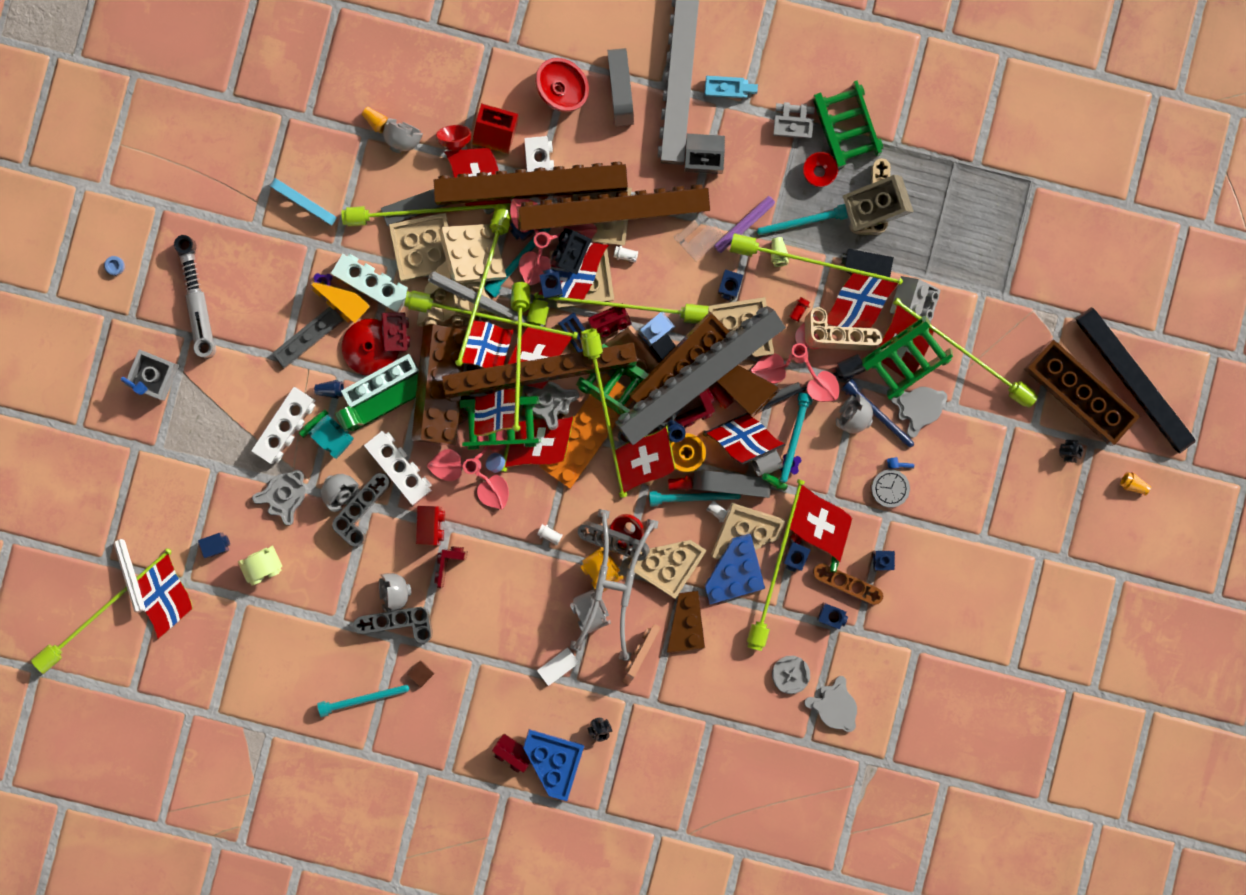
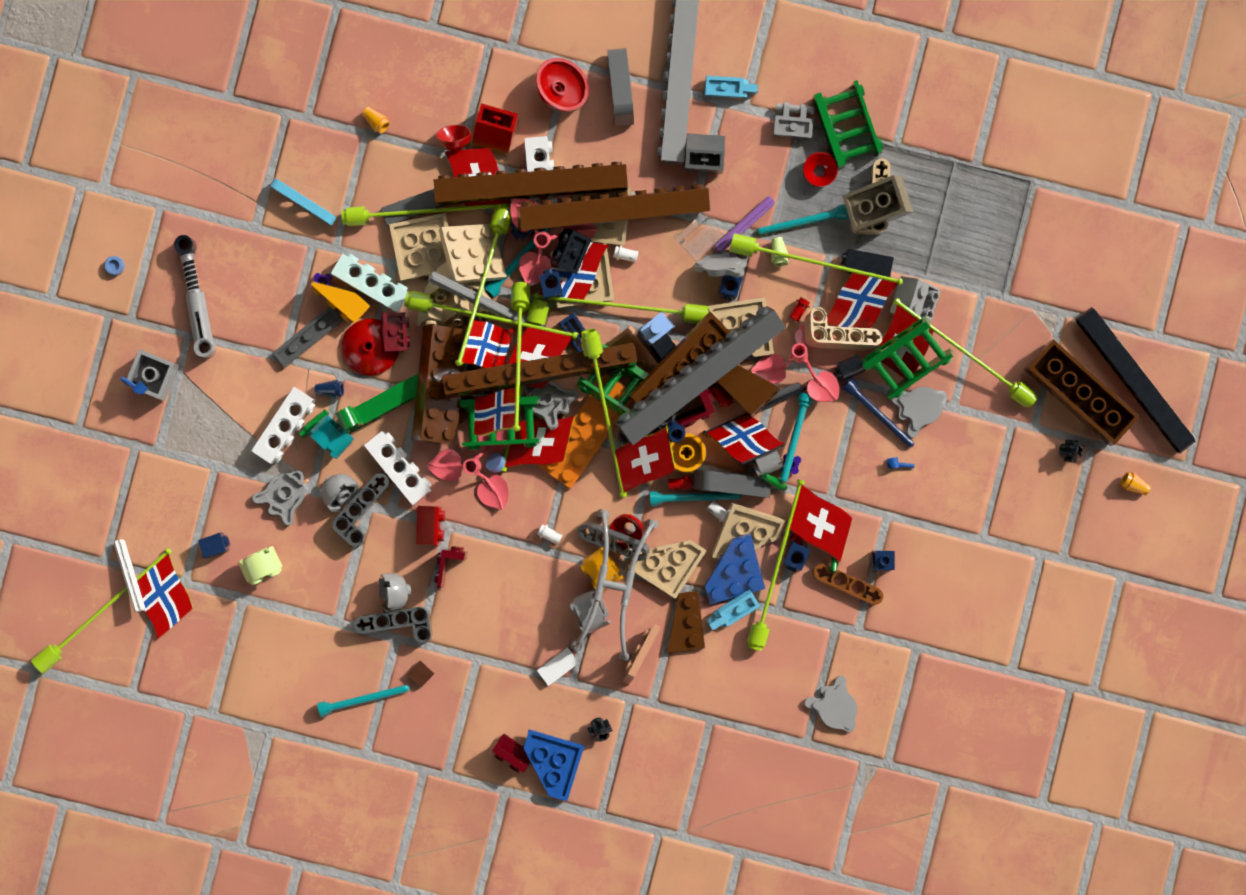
(380, 381): light aqua brick -> none
(401, 136): light grey cylinder -> none
(610, 321): dark red bracket -> none
(722, 264): none -> light grey tile
(733, 610): none -> medium azure hinge
(791, 674): light grey tile -> none
(826, 609): dark blue brick -> none
(855, 415): light grey cylinder -> none
(890, 488): light grey tile -> none

